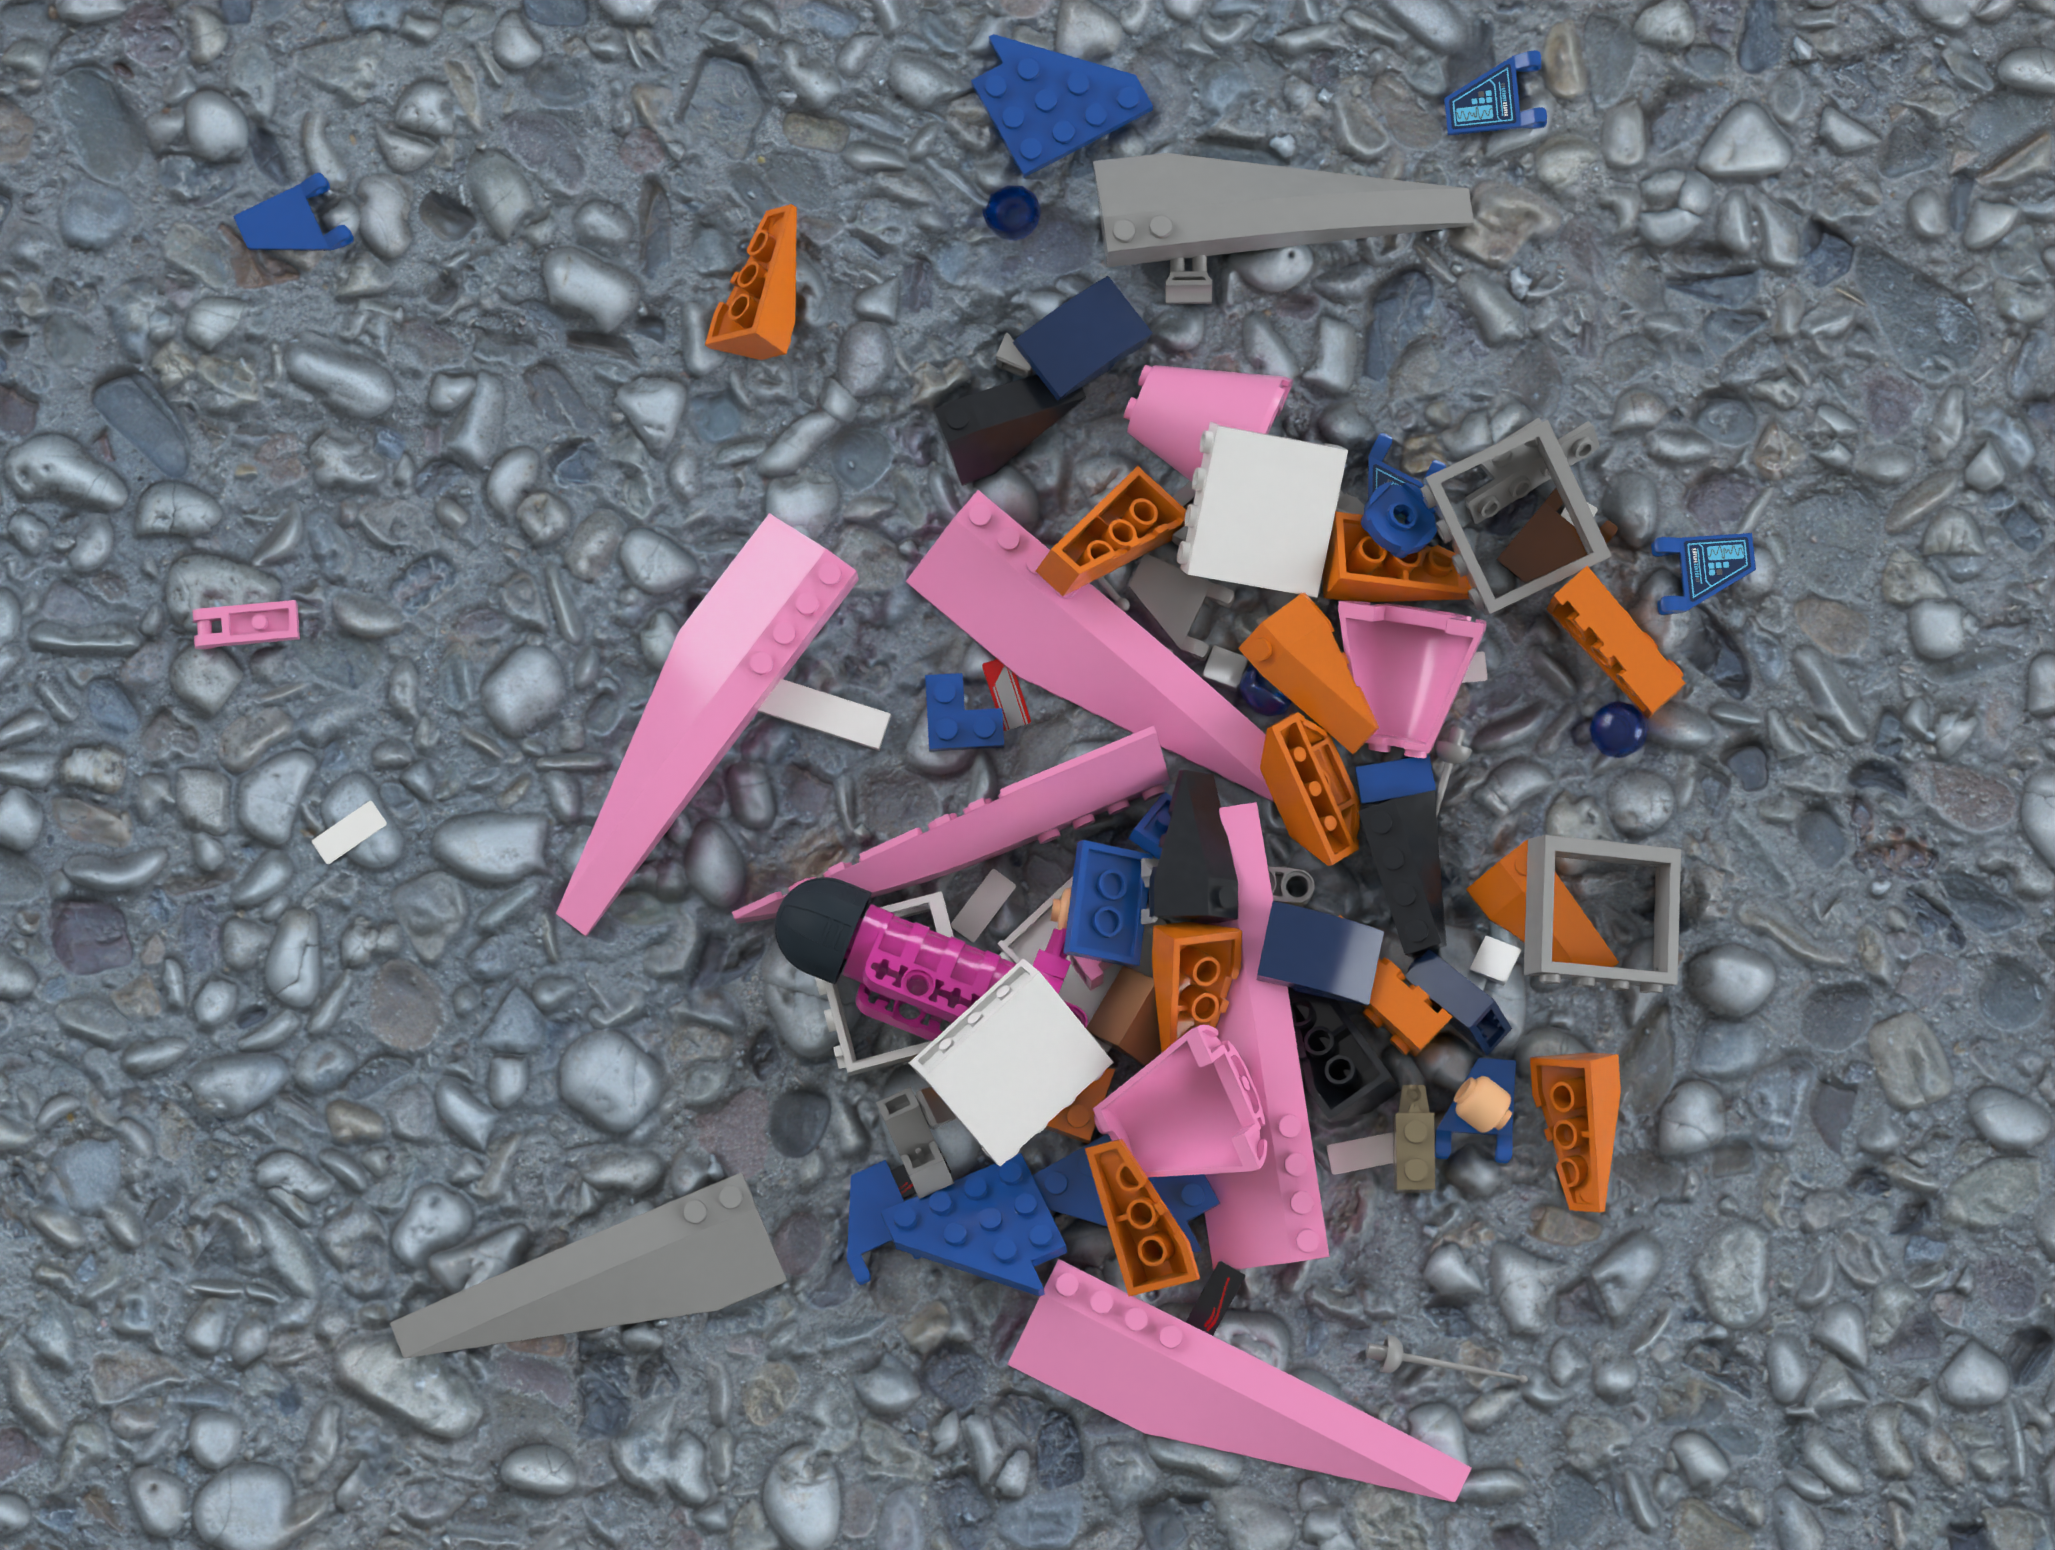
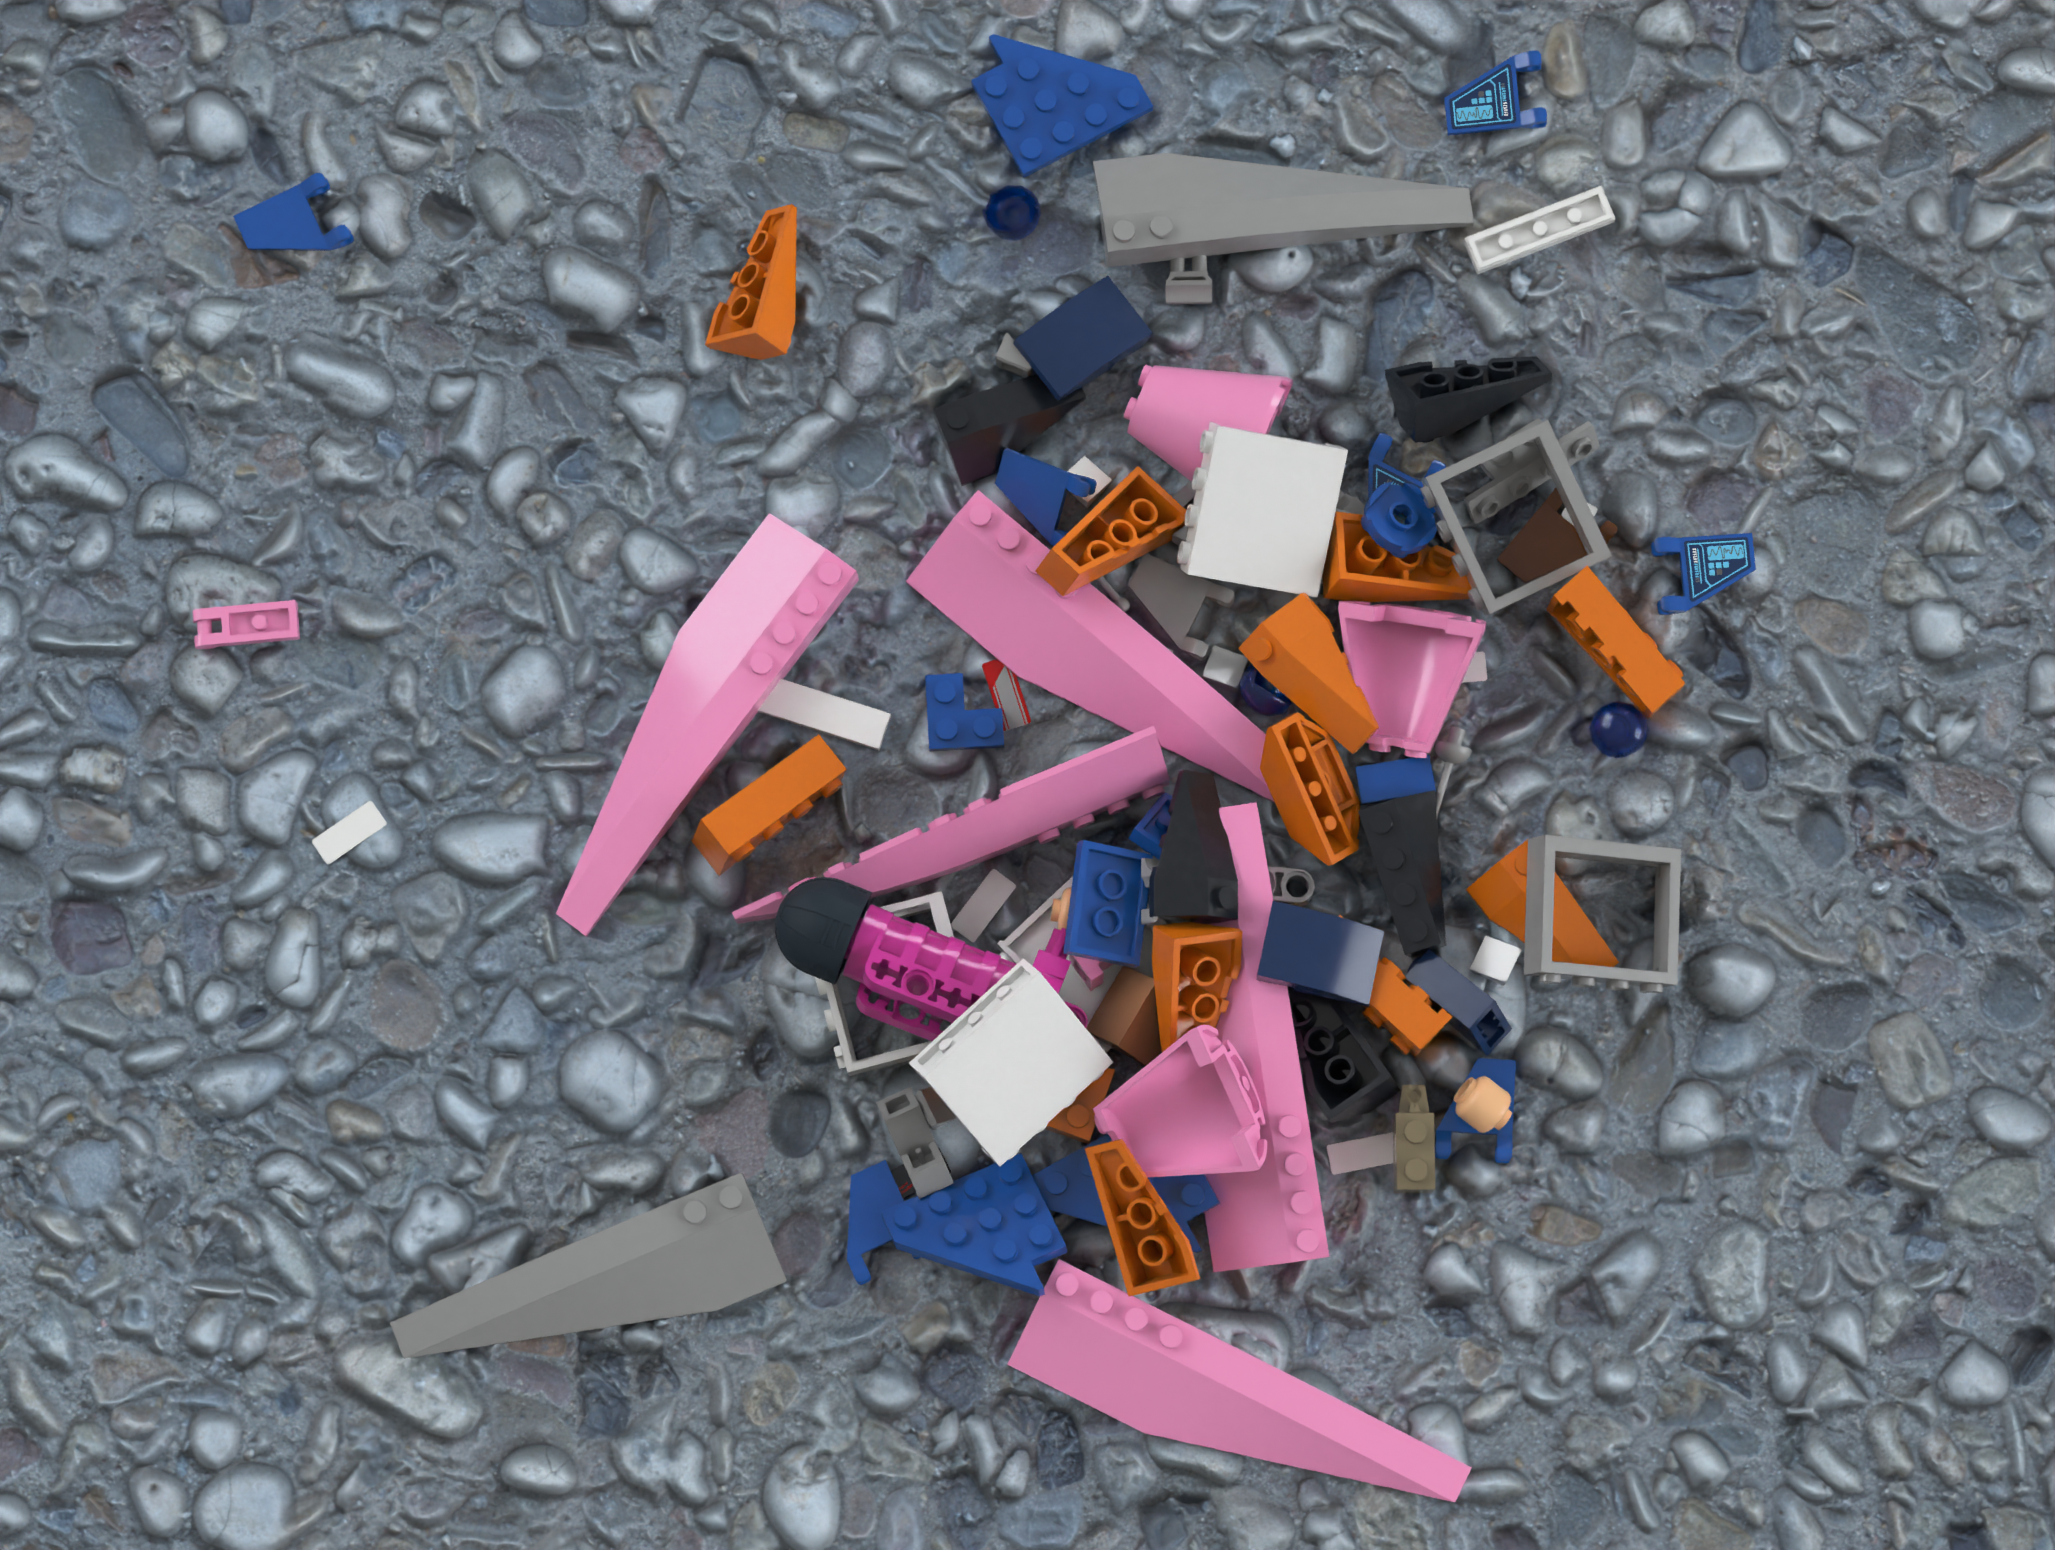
(768, 804): none -> orange wedge
(1040, 490): none -> blue flag
(1086, 468): none -> white slope
(1216, 1298): black sticker -> none
(1392, 1355): light grey sword -> none
(1446, 399): none -> black wedge
(1539, 230): none -> white tile
(1581, 1113): orange wedge -> none

